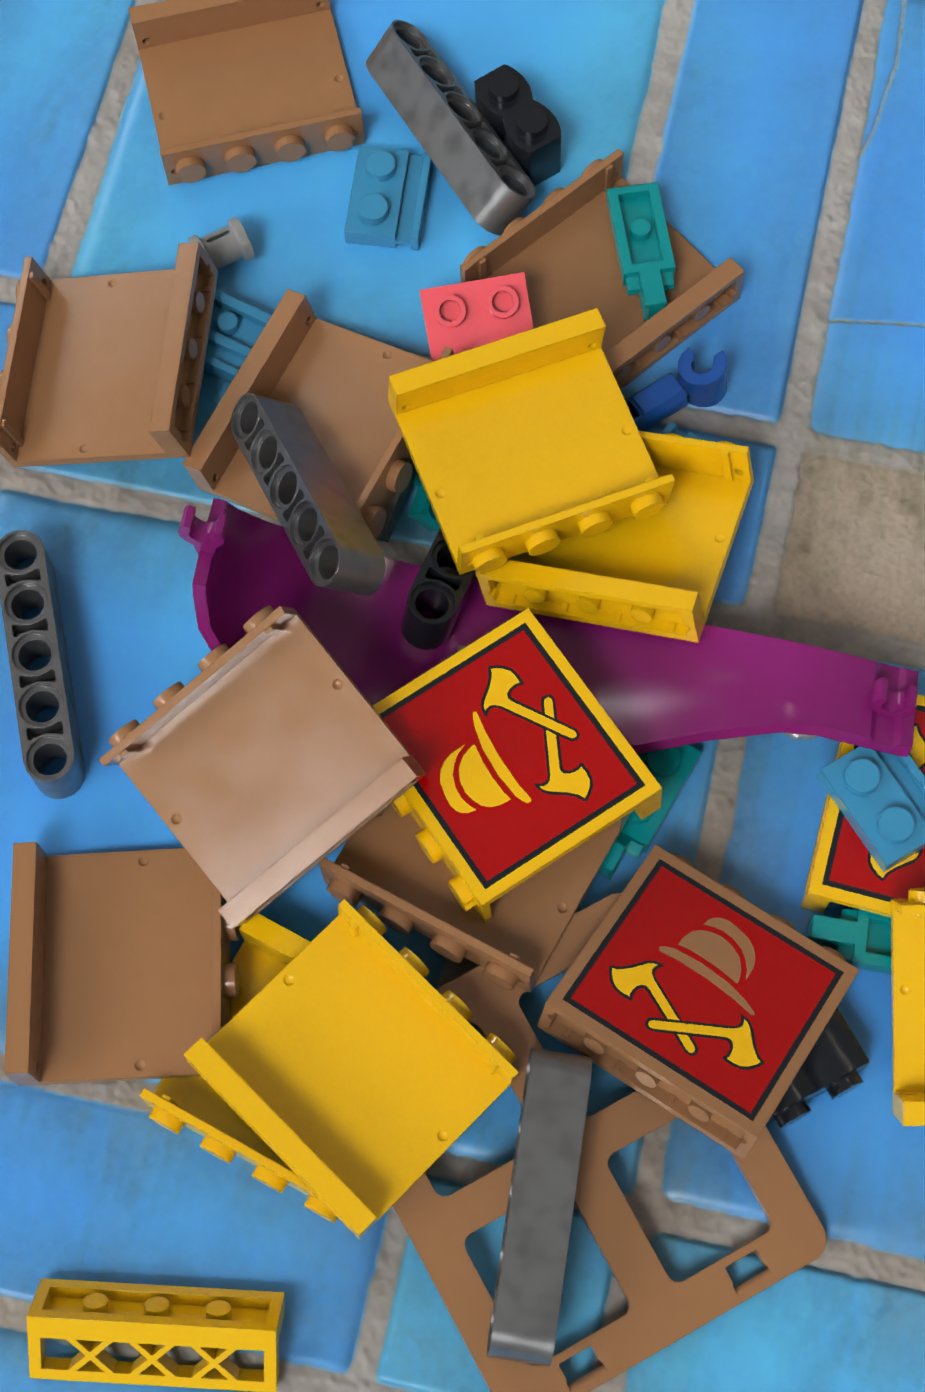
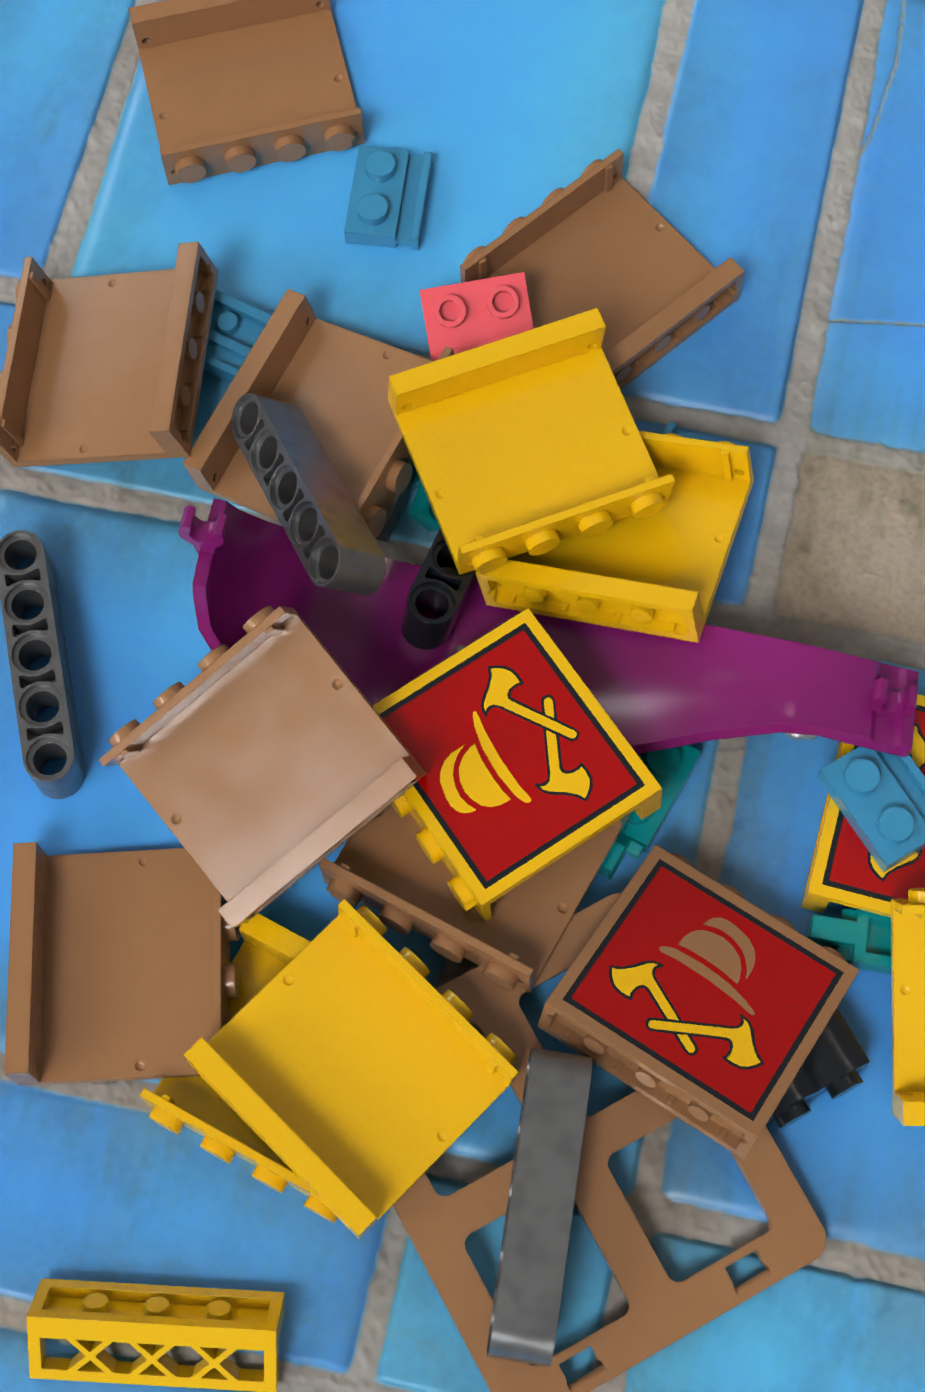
(226, 244): light grey bush -> none
(450, 127): flat silver beam -> none
(520, 122): black brick -> none
(642, 244): teal hinge -> none
(672, 394): blue piece -> none

